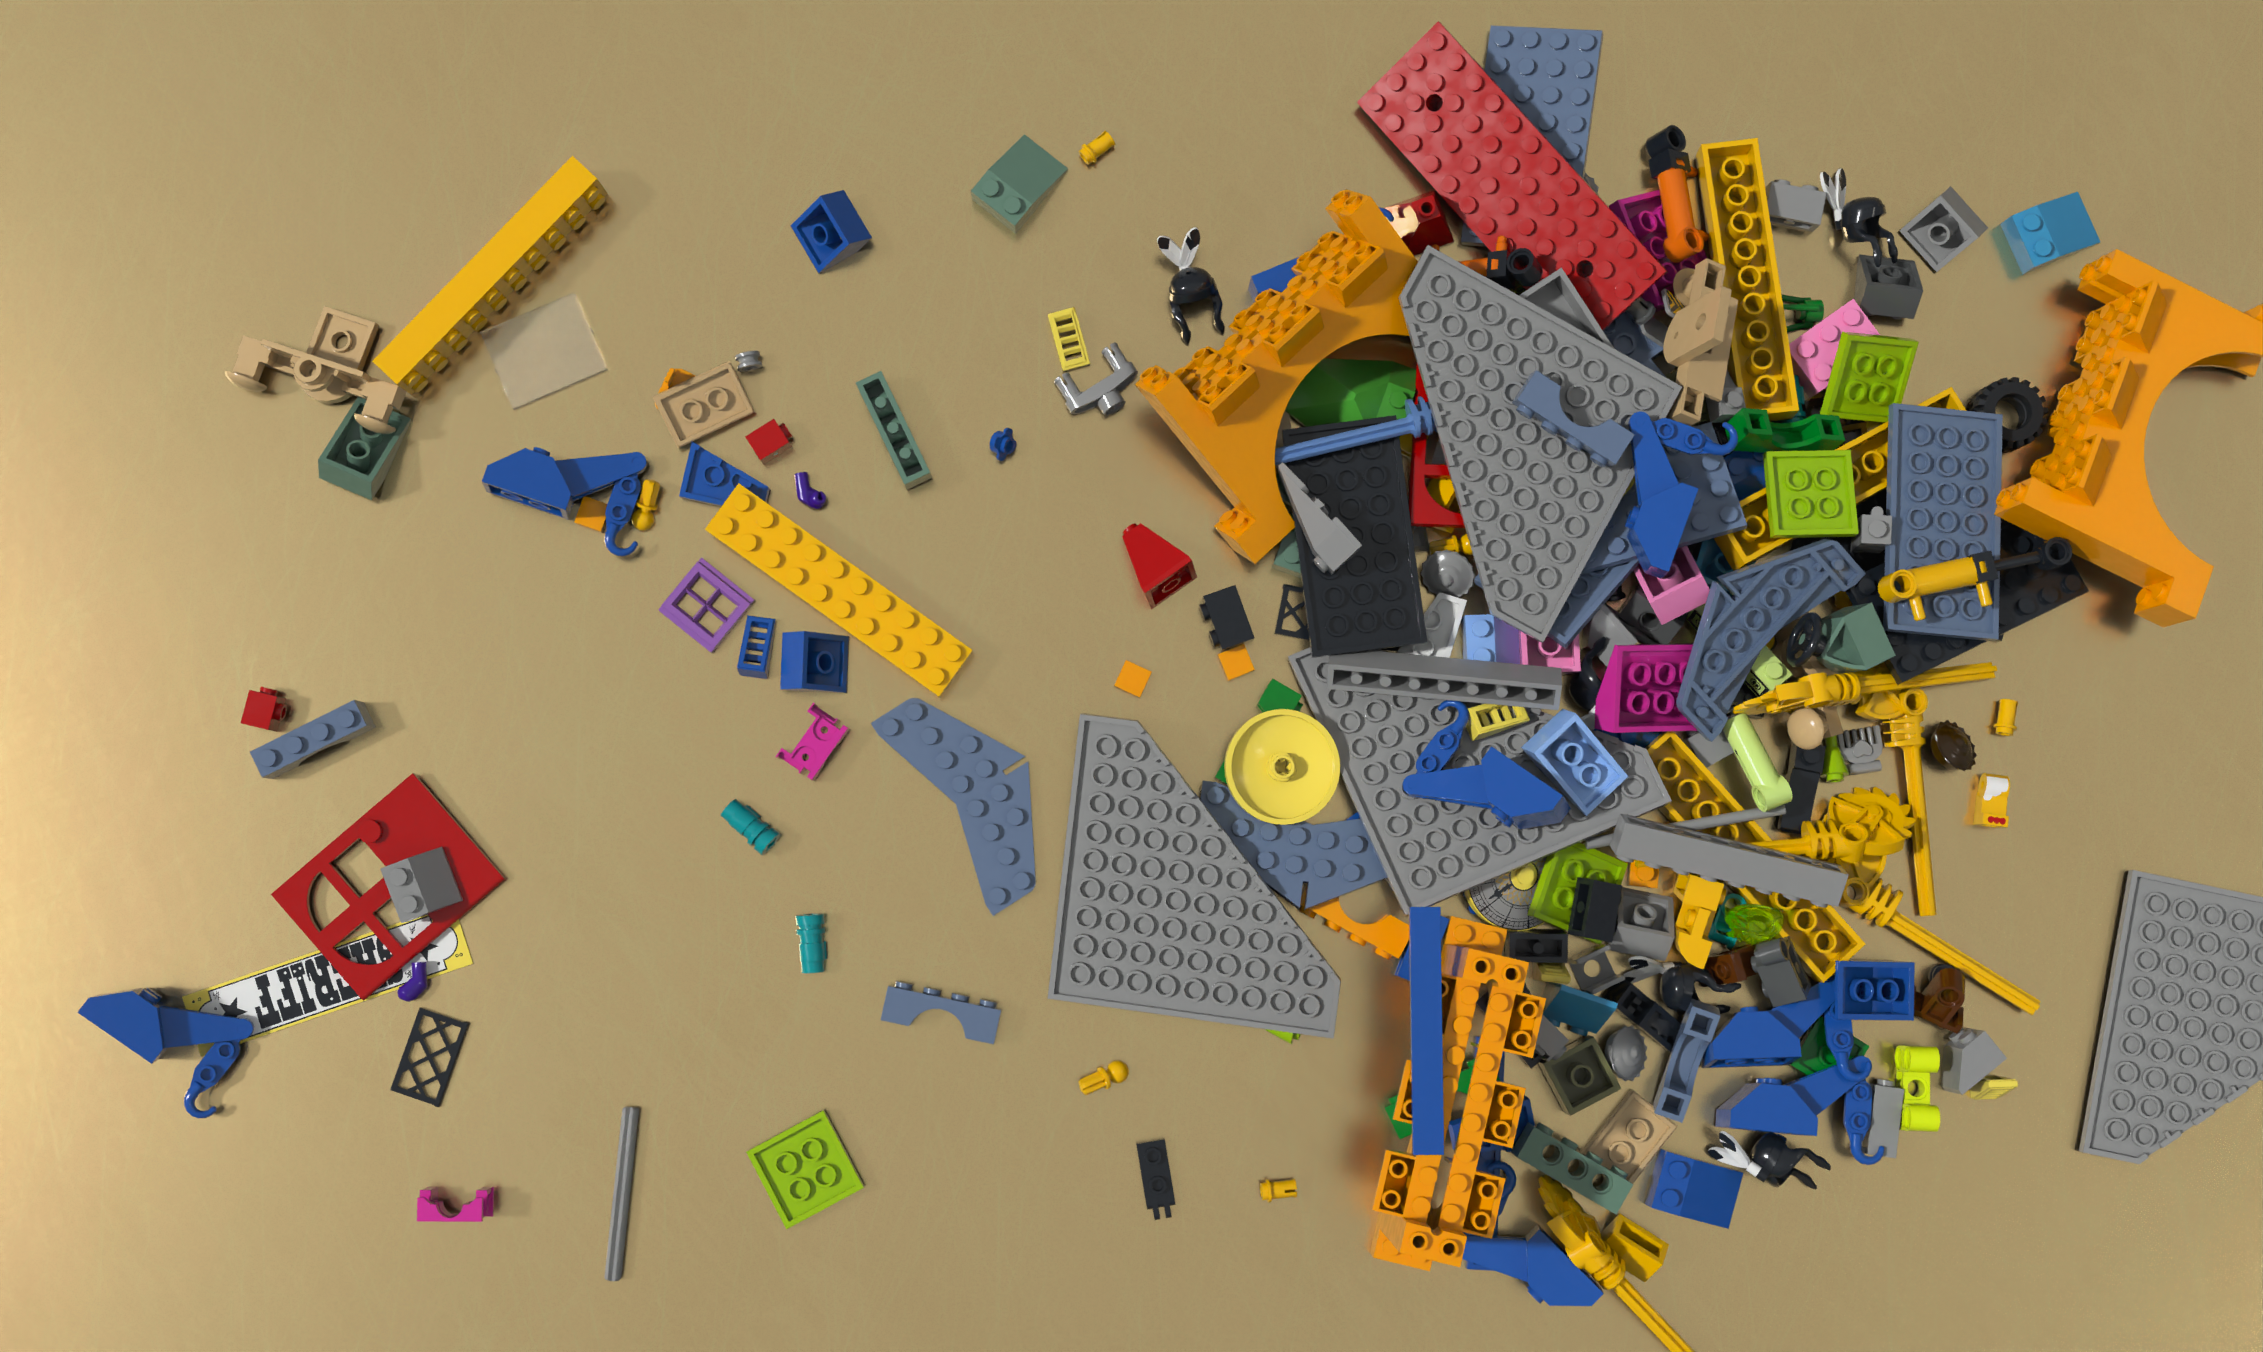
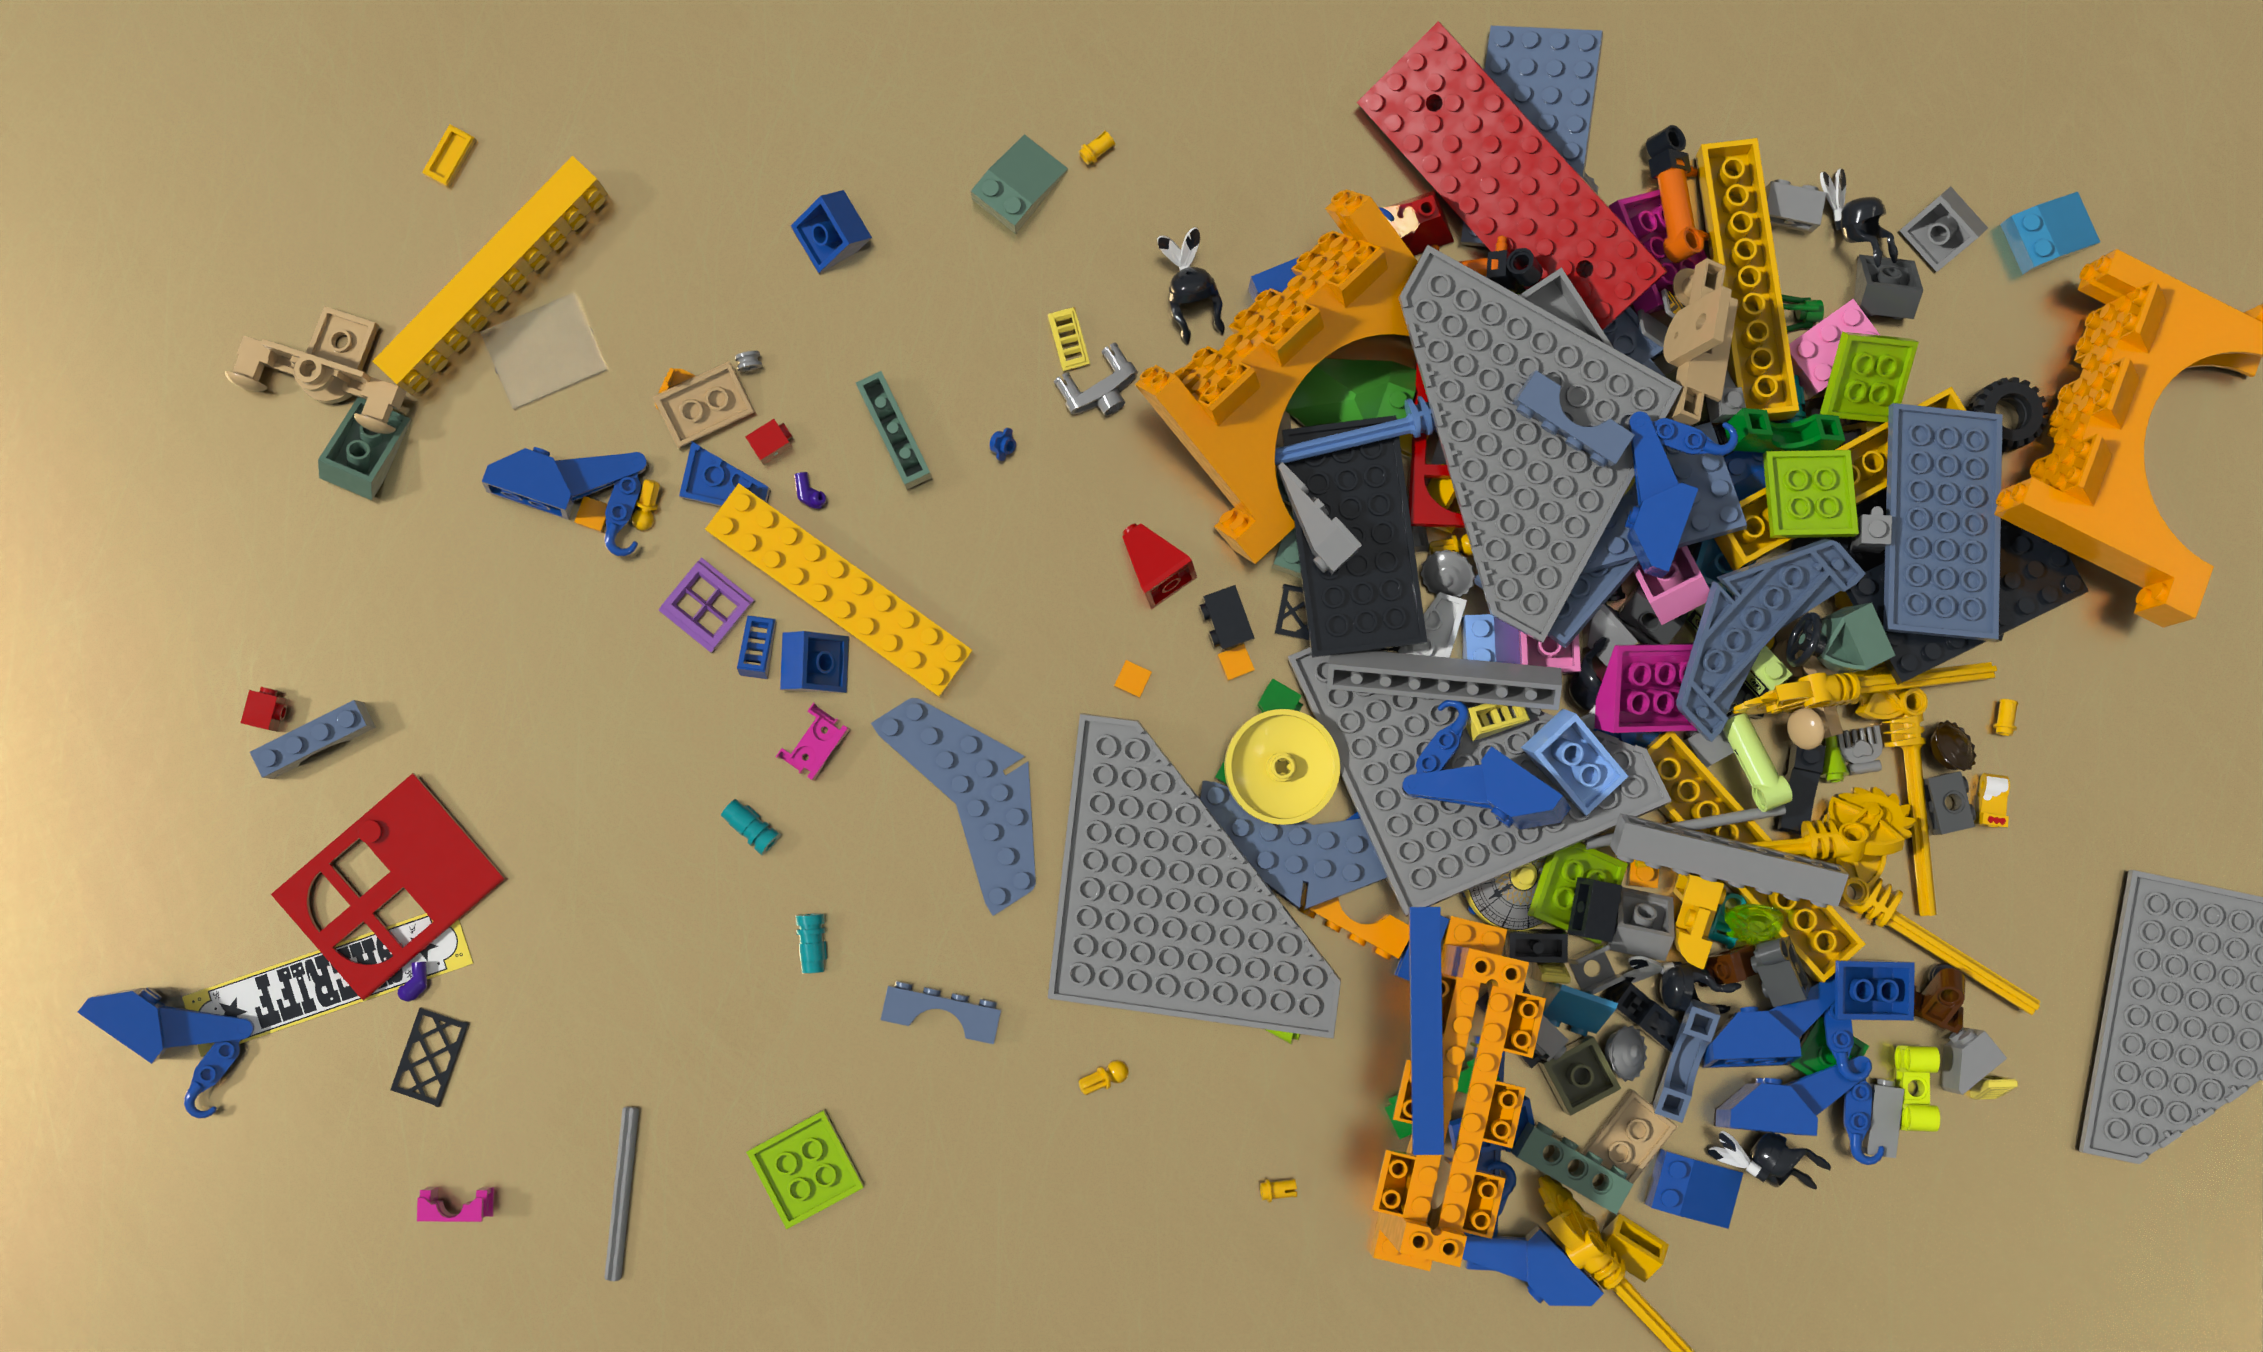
(421, 884): light grey slope -> none
(449, 156): none -> yellow tile
(1156, 1176): black hinge -> none
(1639, 312): dark grey bush -> none
(1940, 817): none -> dark grey brick
(1966, 572): yellow piece -> none

